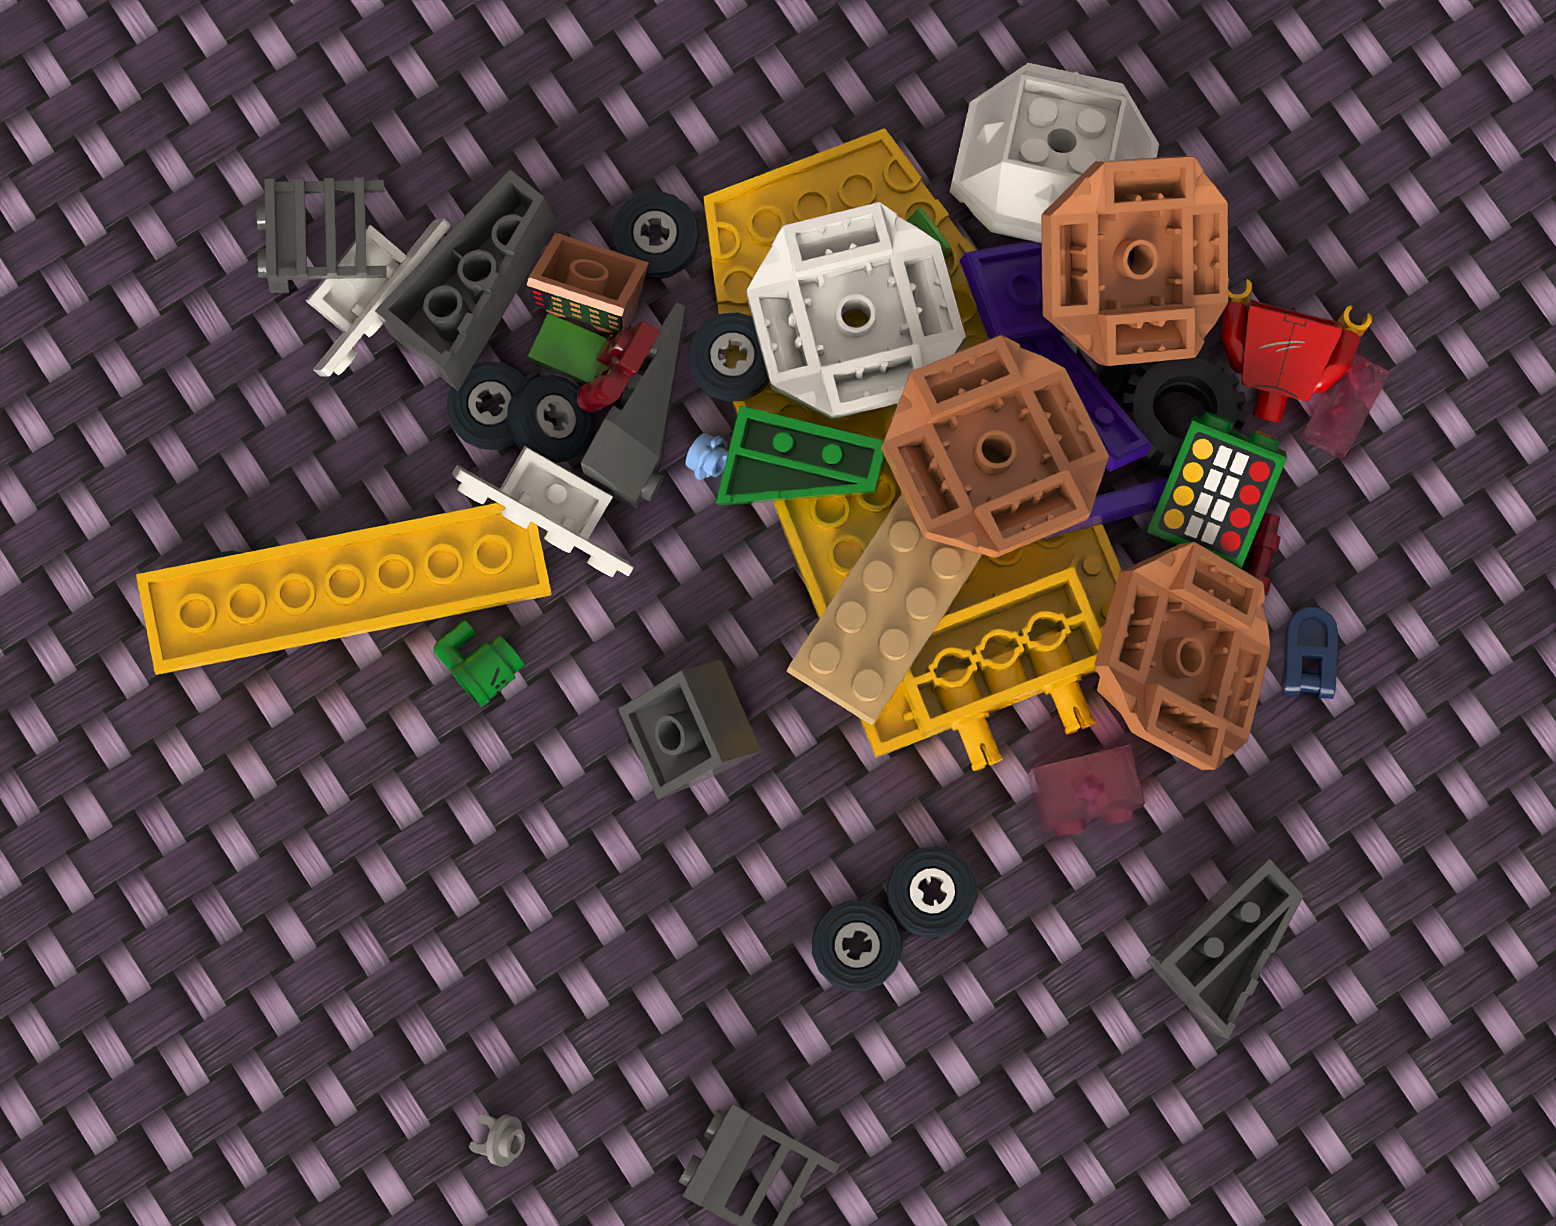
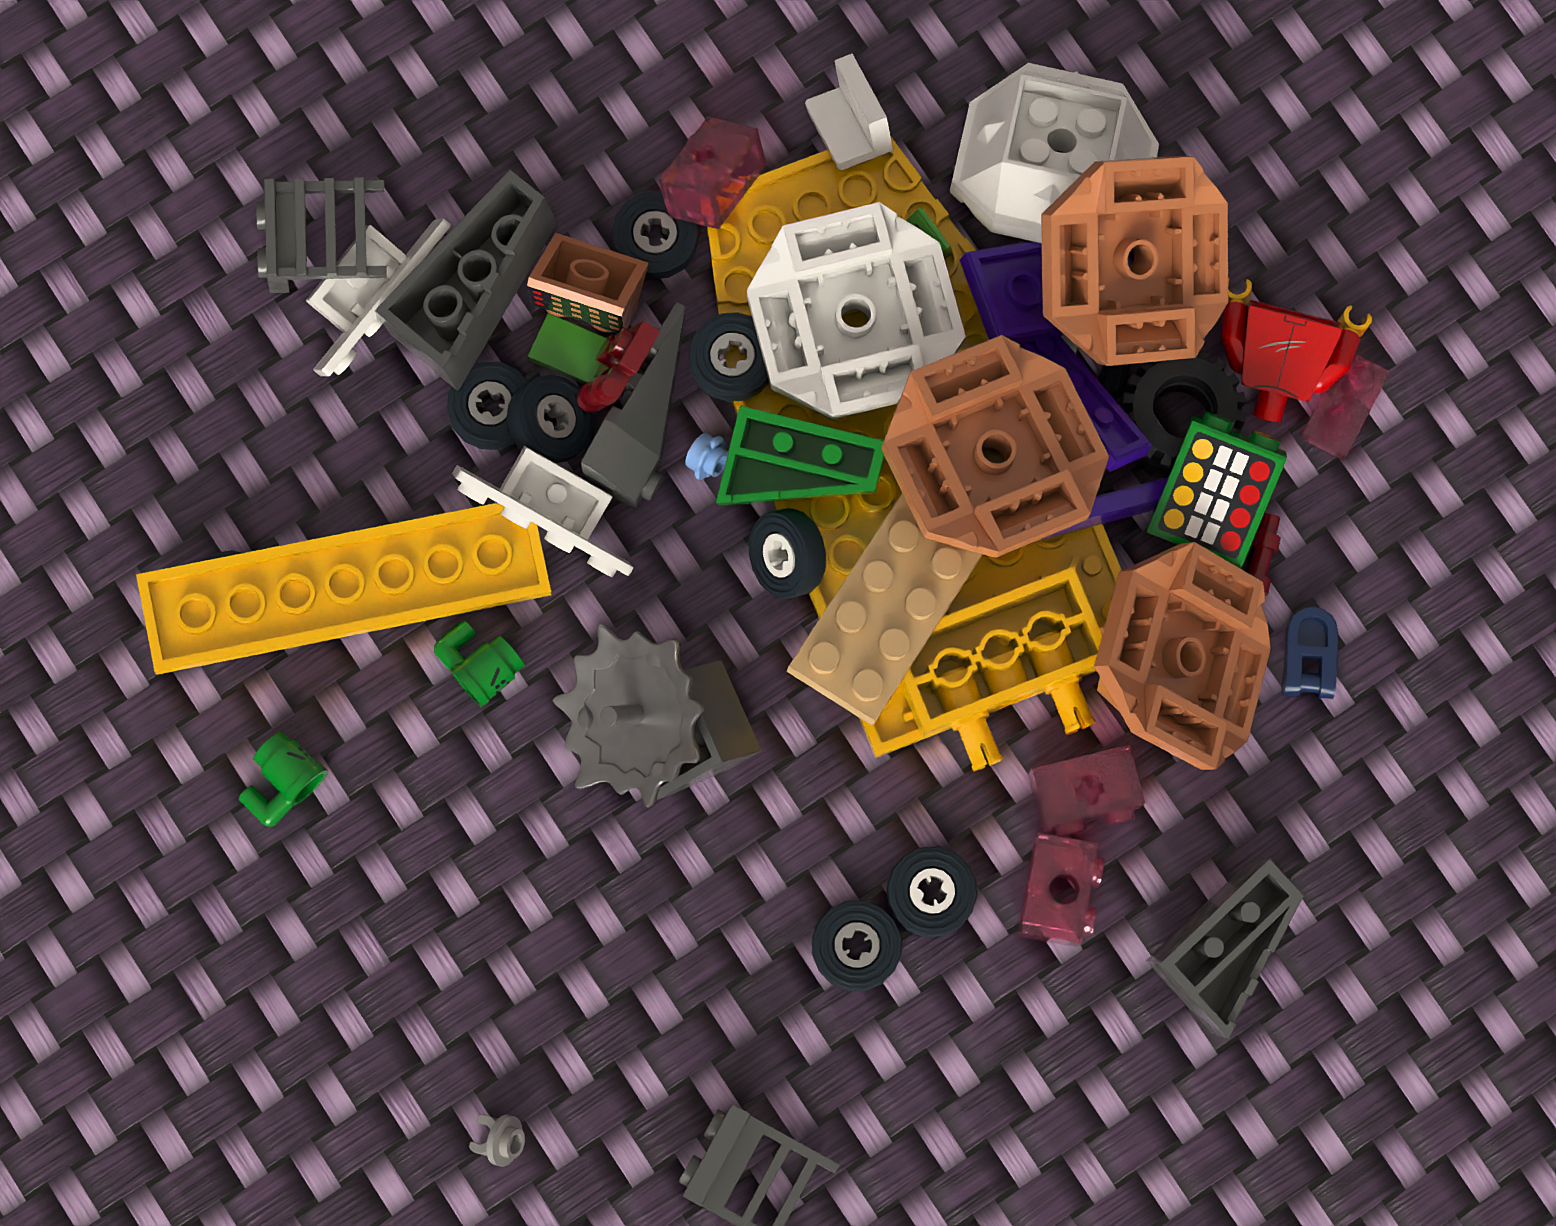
(289, 771): none -> green piece
(631, 714): none -> flat silver piece
(712, 172): none -> clear pink brick
(806, 558): none -> black bush
(850, 118): none -> white panel
(1044, 917): none -> clear pink brick

